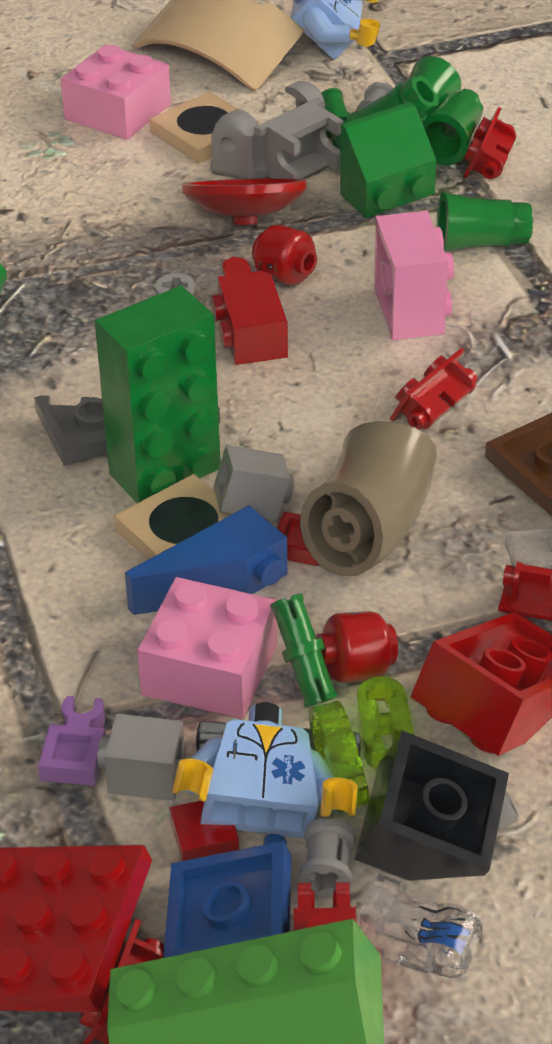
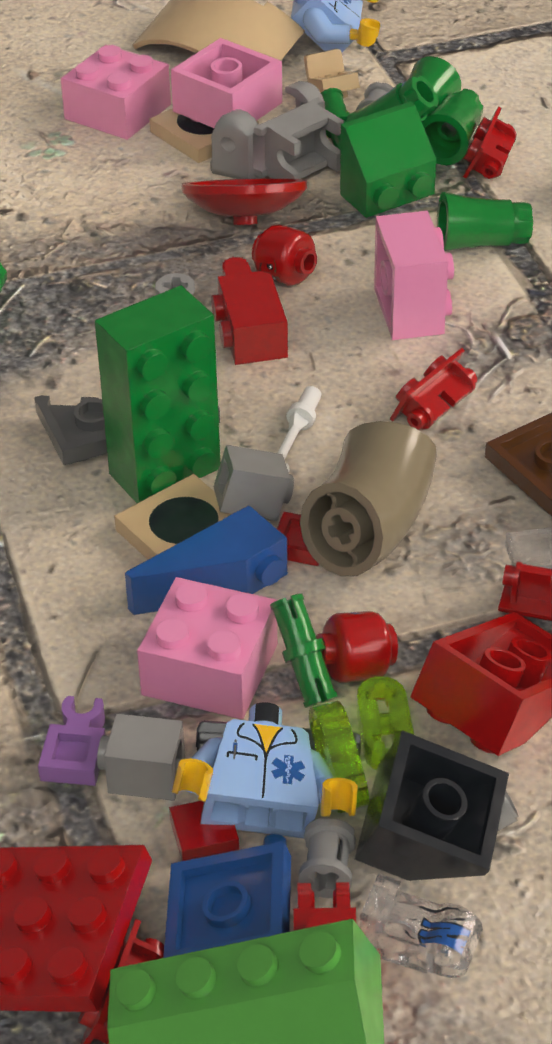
(224, 80): none -> bright pink brick
(300, 417): none -> white piece
(327, 71): none -> tan bracket

